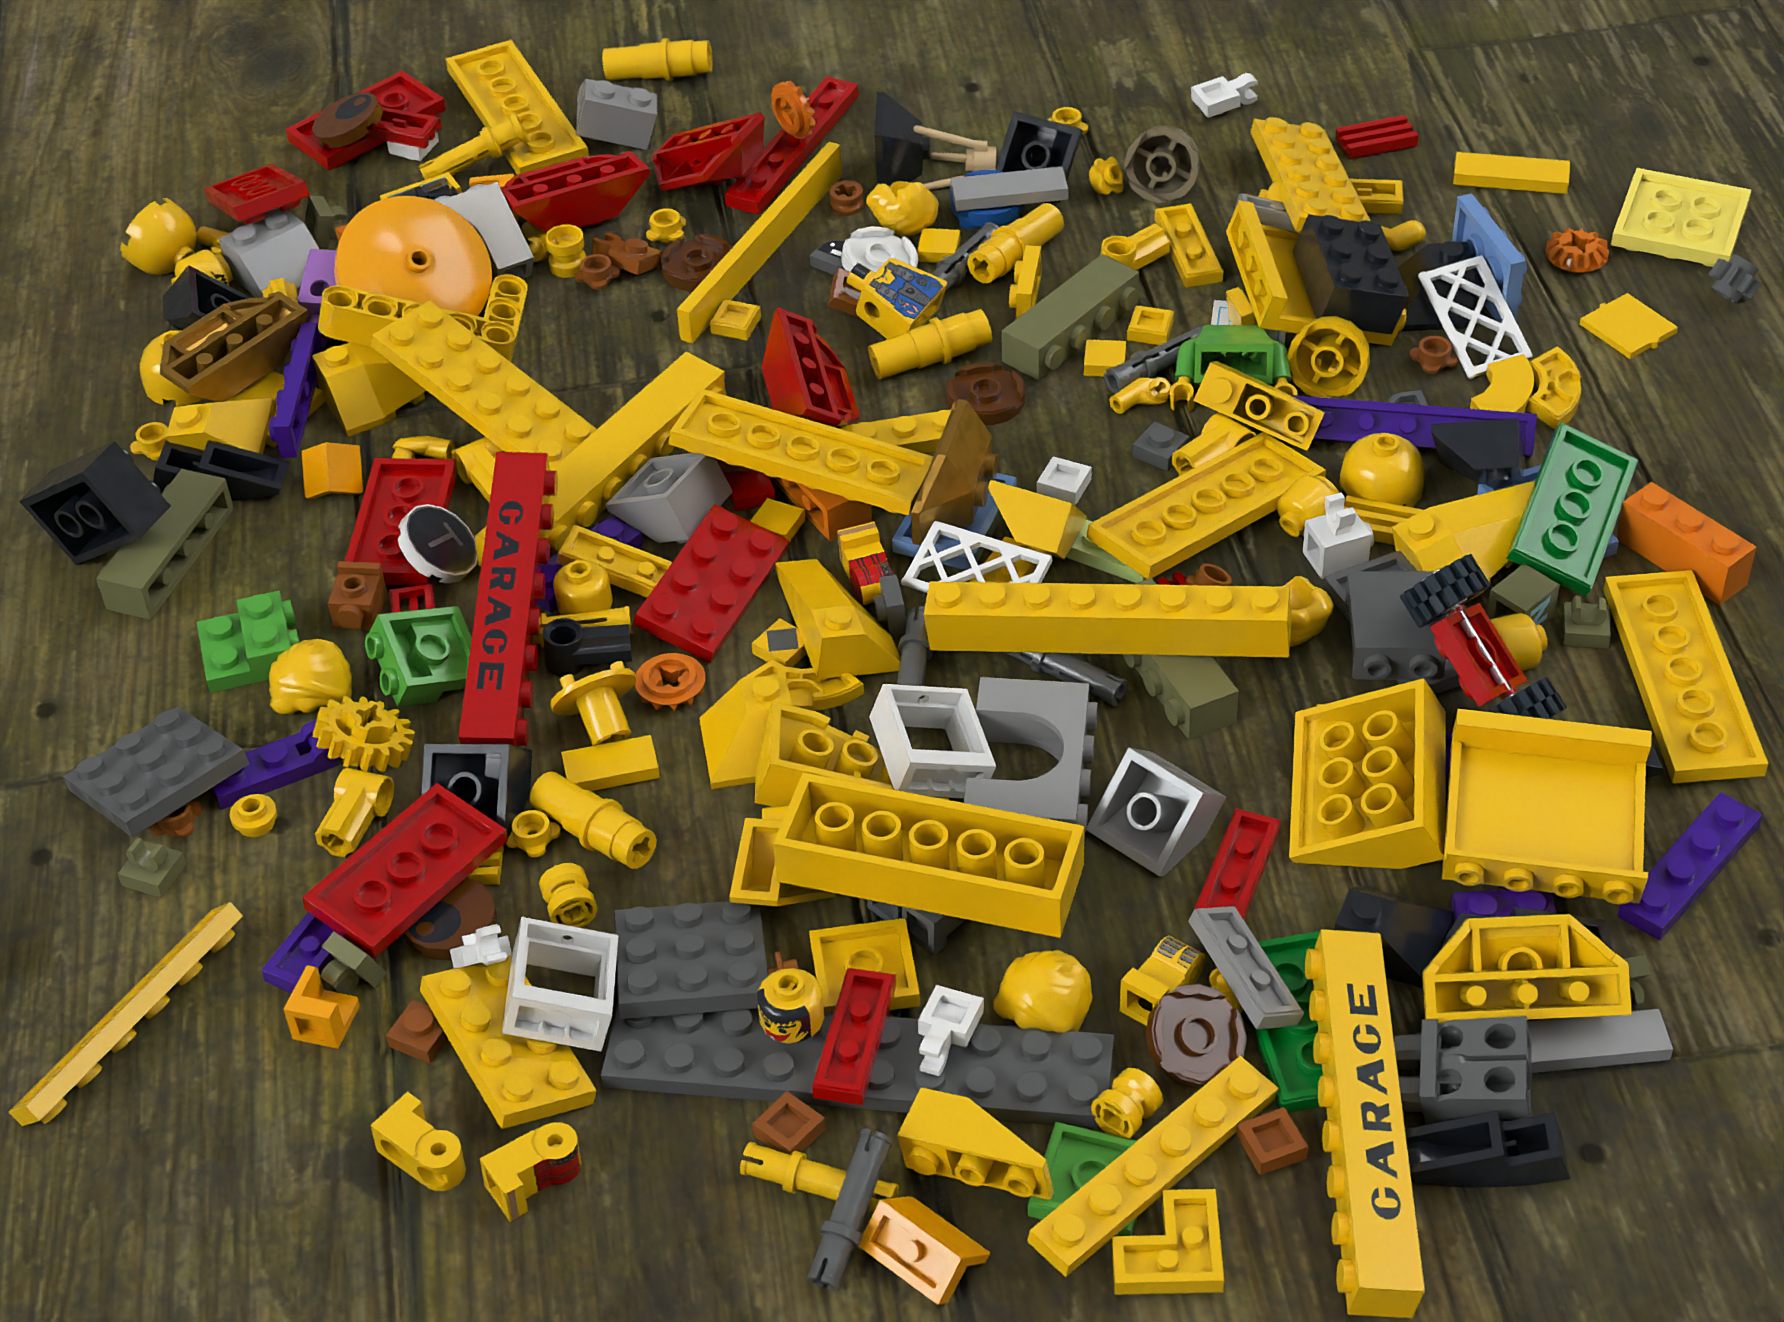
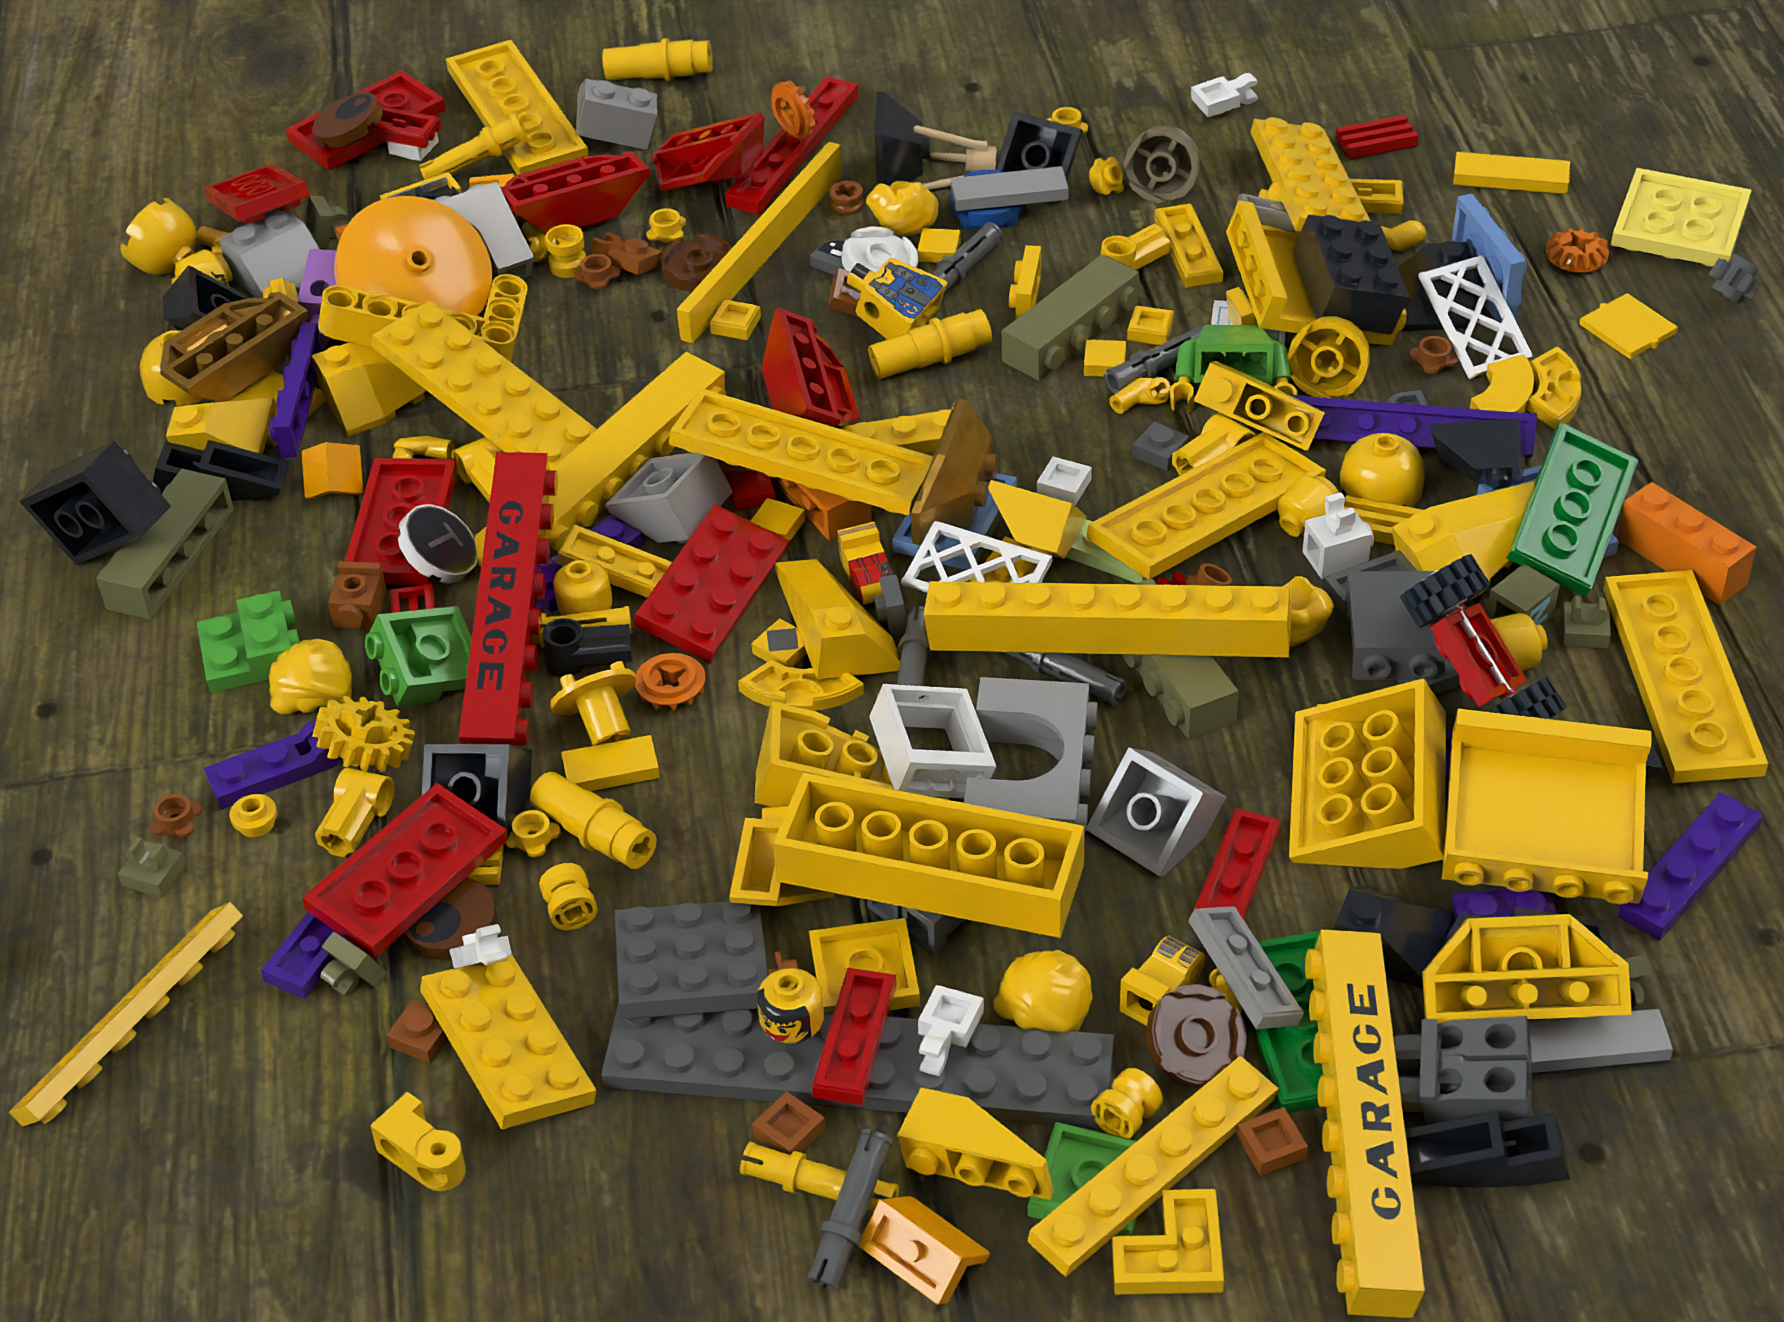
(150, 440): yellow plate -> none
(155, 770): dark grey plate -> none
(319, 1014): light orange panel -> none
(530, 1166): yellow leg -> none
(556, 1014): white window -> none
(736, 728): yellow slope -> none
(989, 390): reddish brown tile -> none
(1008, 242): yellow piece -> none

